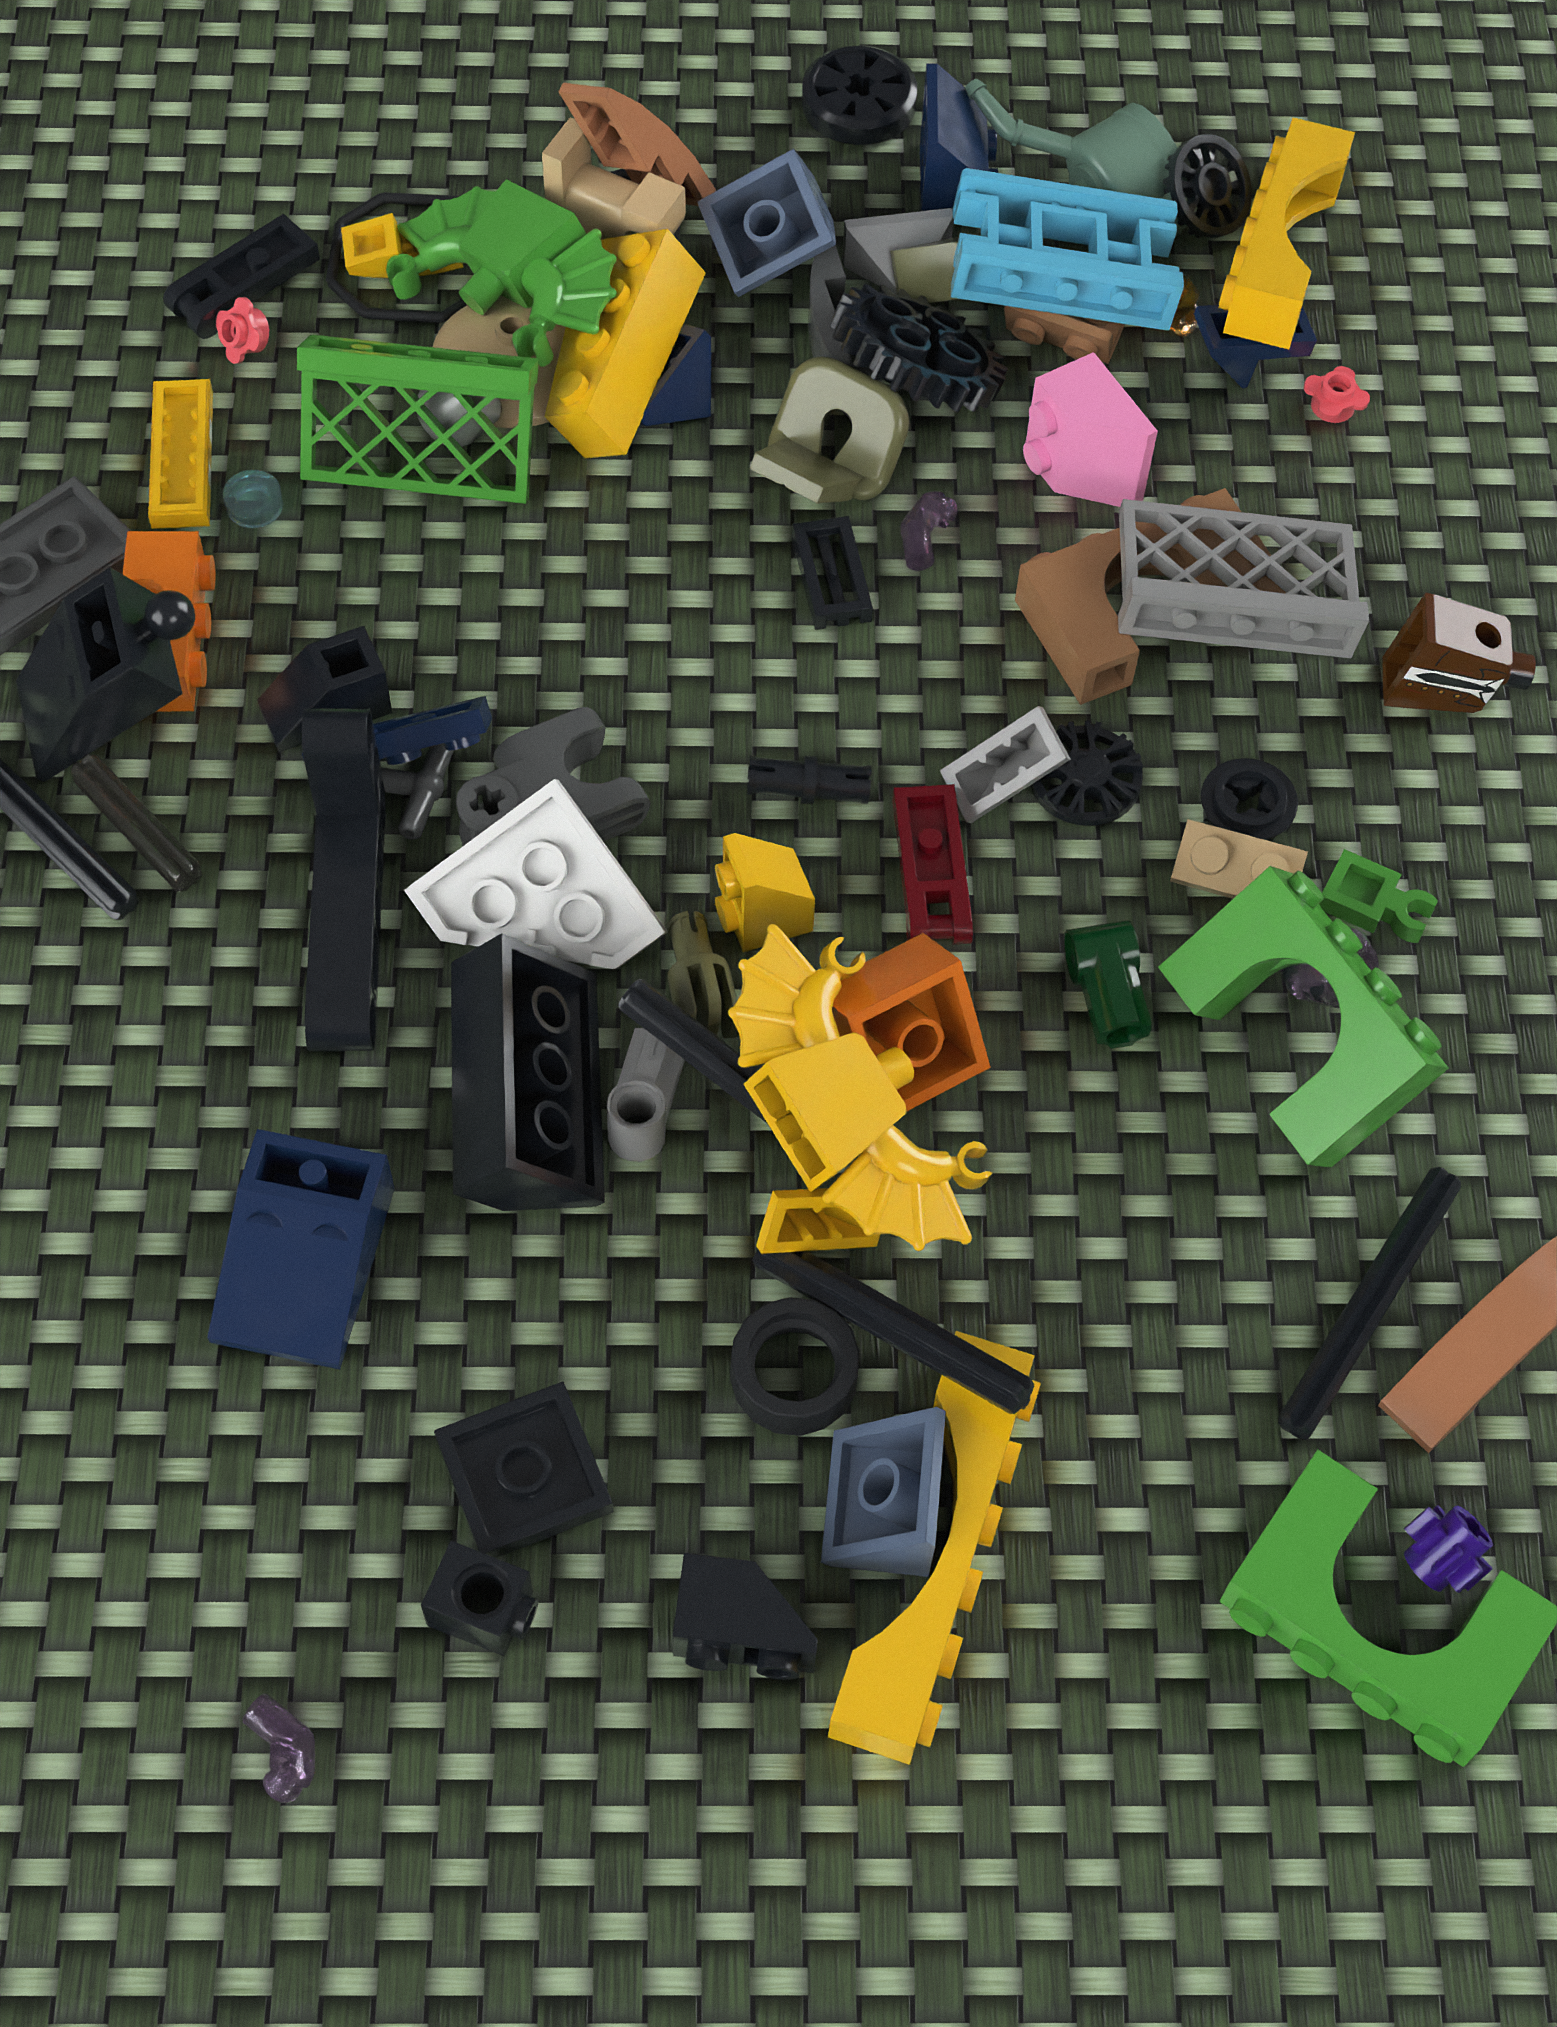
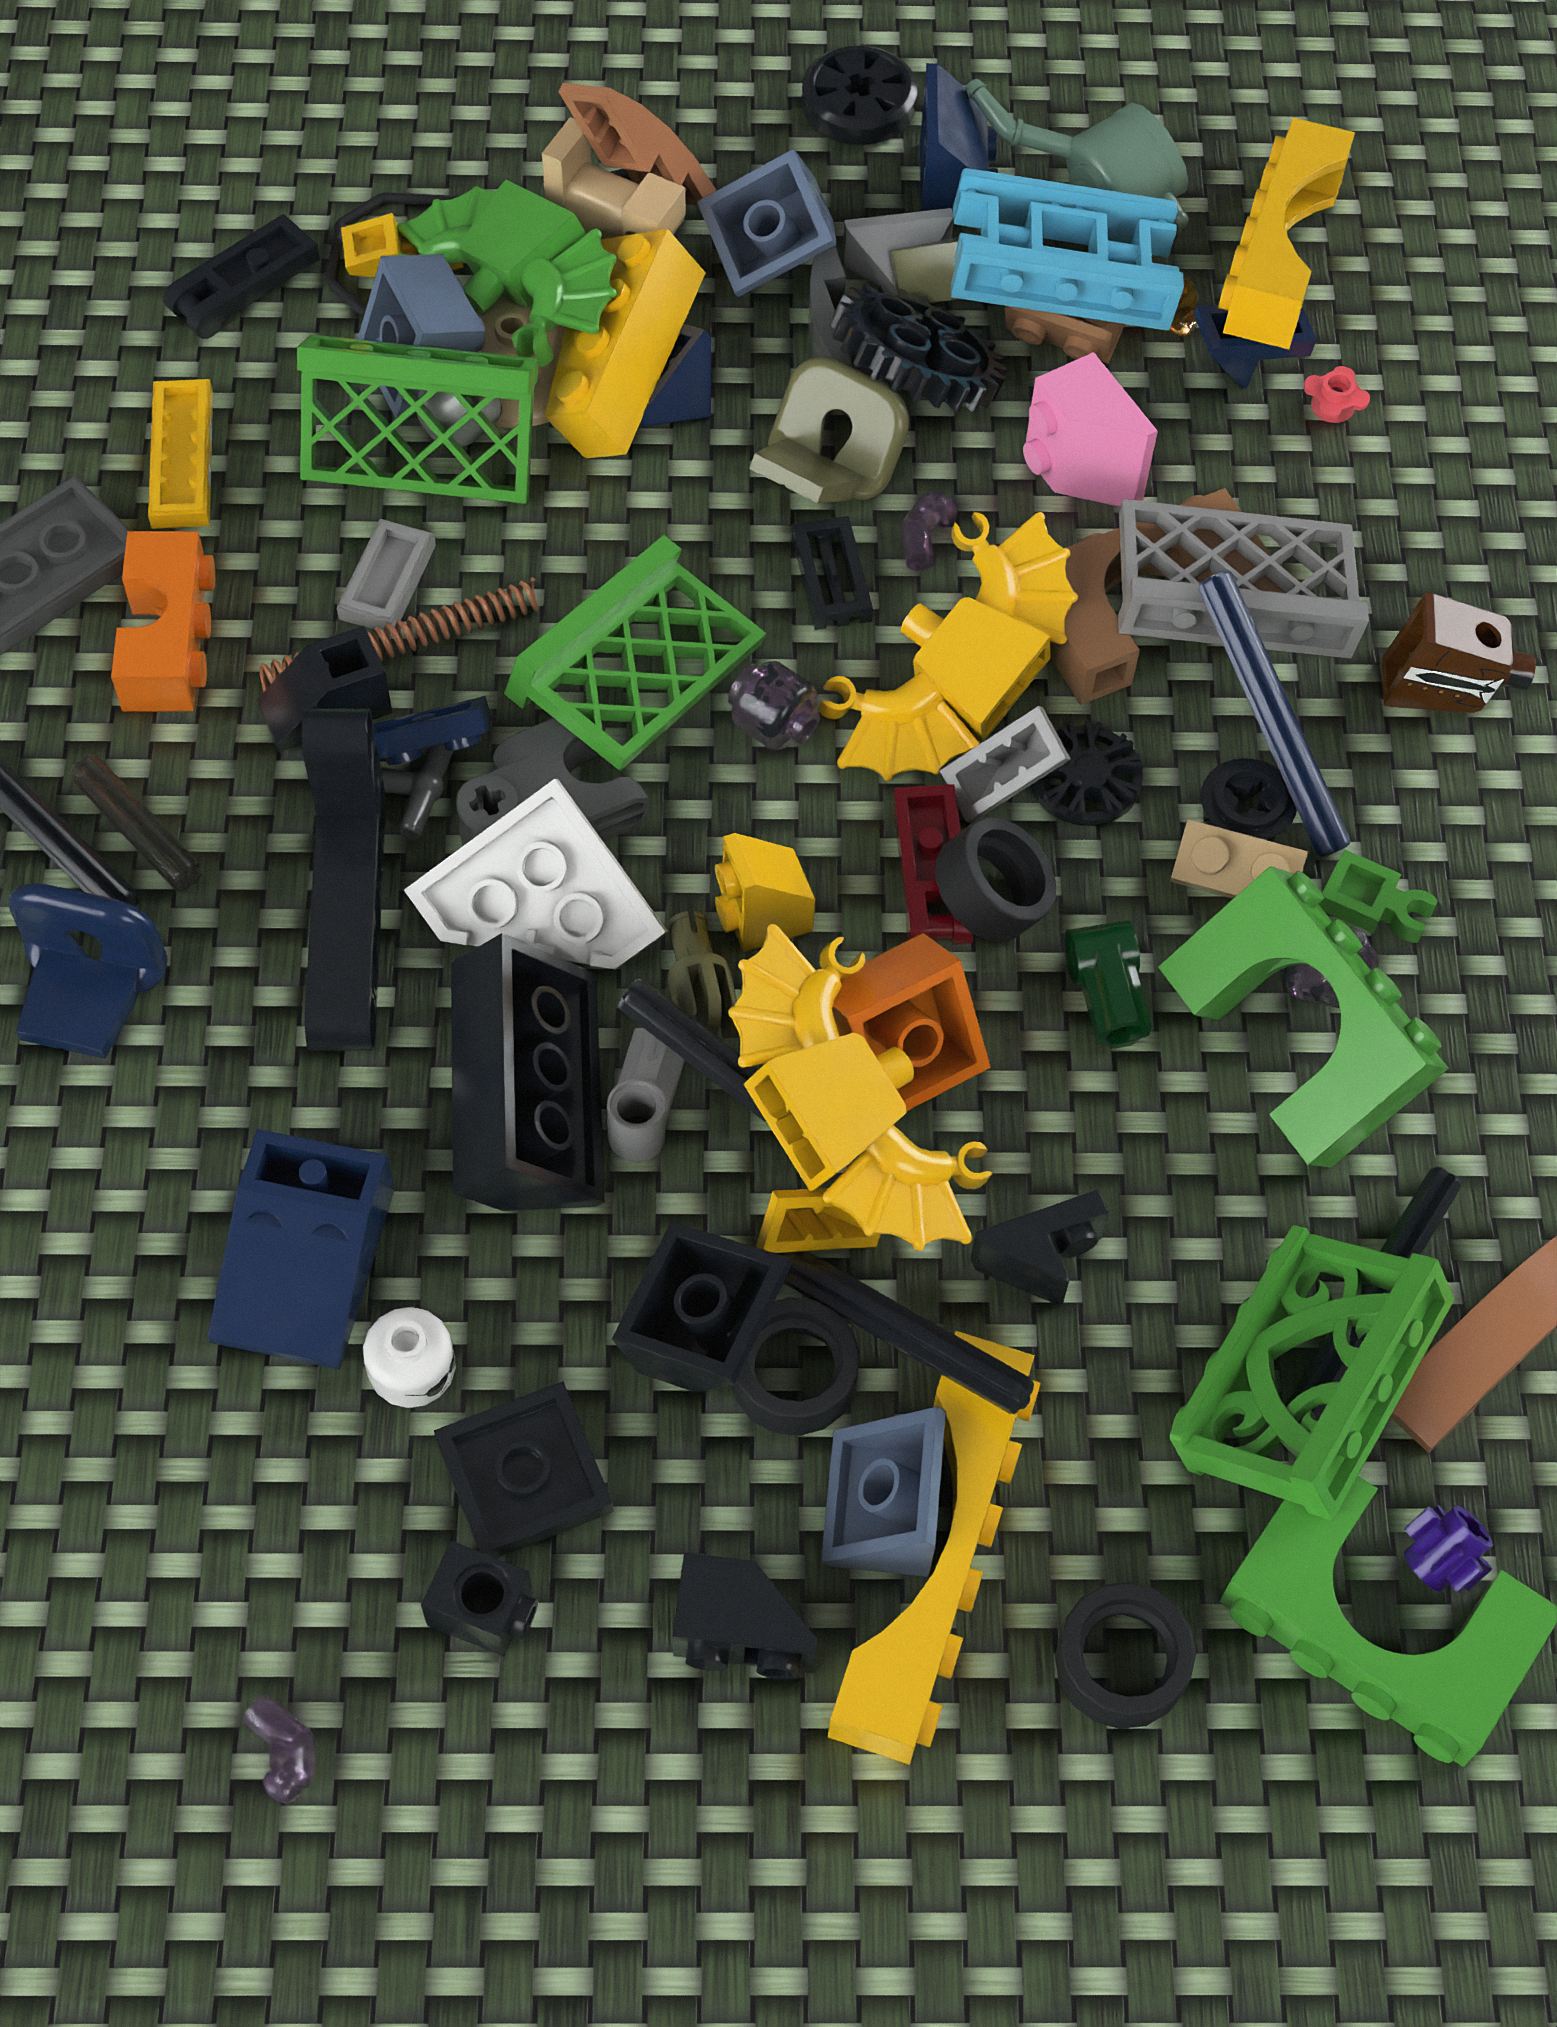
(76, 998): none -> dark blue piece
(100, 668): black slope -> none
(242, 330): coral plate -> none
(253, 498): clear light blue tile -> none
(386, 575): none -> light grey tile
(409, 1357): none -> white head
(419, 305): none -> sand blue slope
(430, 622): none -> nougat piece
(593, 628): none -> bright green fence
(699, 1308): none -> black slope
(774, 705): none -> clear purple head
(809, 779): black pin -> none
(969, 662): none -> yellow torso
(971, 896): none -> black tyre
(1027, 1247): none -> black slope
(1155, 1611): none -> black tyre
(1208, 186): black wheel -> none
(1274, 713): none -> dark blue axle
(1357, 1408): none -> bright green fence

